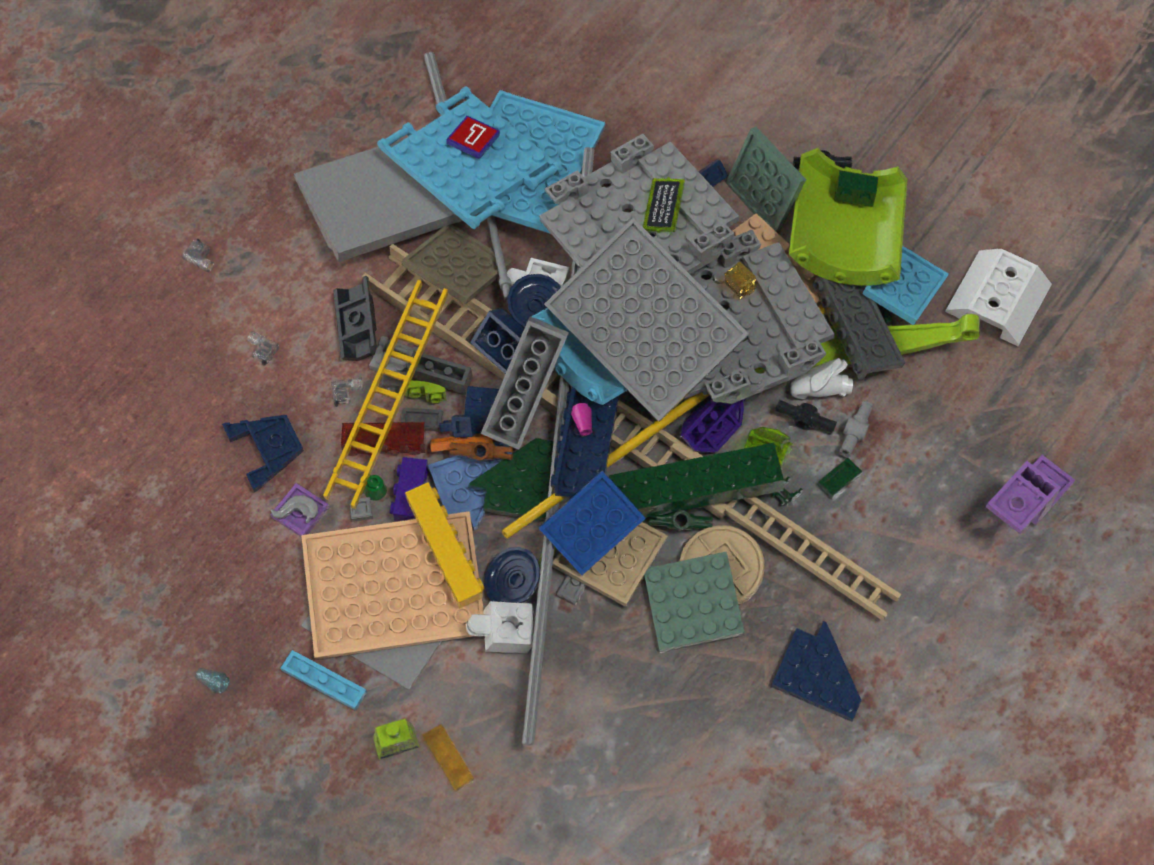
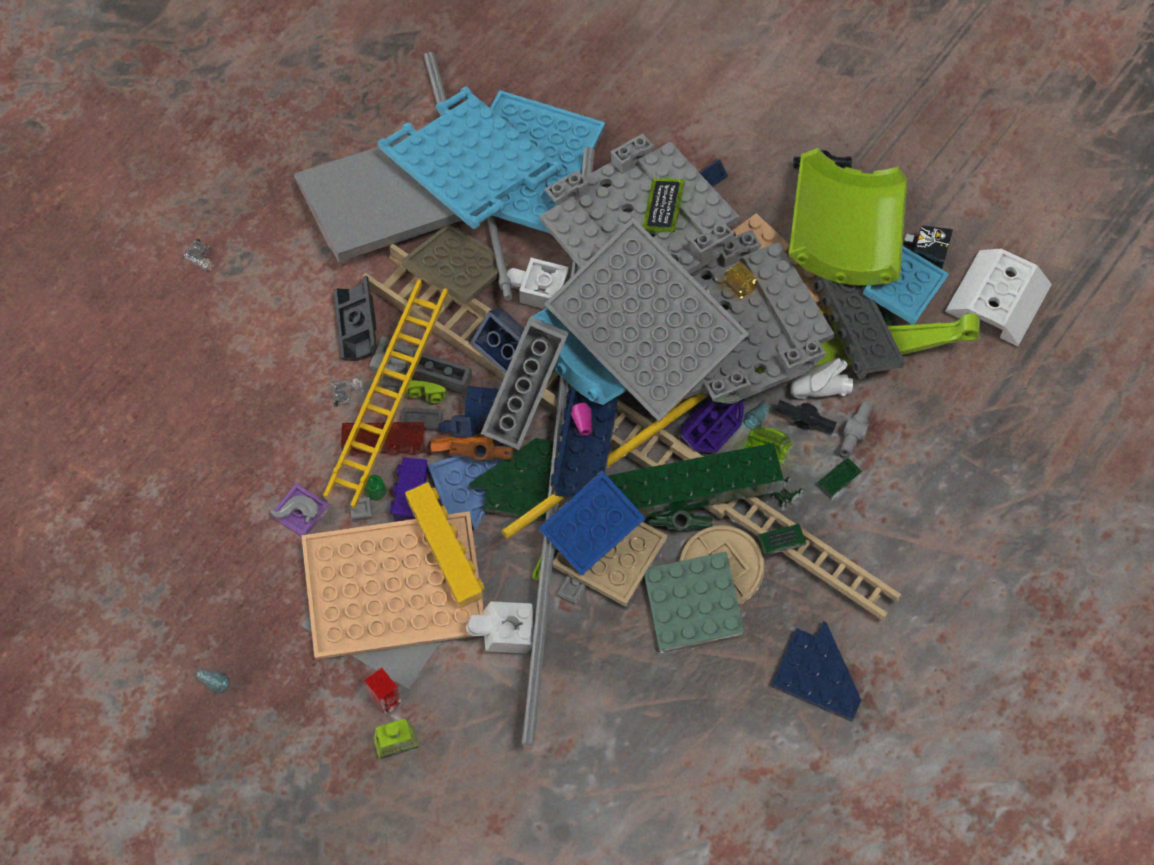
(265, 347): clear piece -> none
(274, 441): dark blue wing -> none
(324, 680): medium azure plate -> none
(383, 691): none -> red brick
(448, 757): clear yellow tile -> none
(473, 137): tile -> none
(512, 576): dark blue hat -> none
(529, 295): dark blue hat -> none
(757, 415): none -> clear light blue cone
(765, 179): sand green plate -> none
(782, 539): none -> dark green tile
(856, 188): dark green brick -> none
(931, 244): none -> black torso
(1030, 493): medium lavender bracket -> none

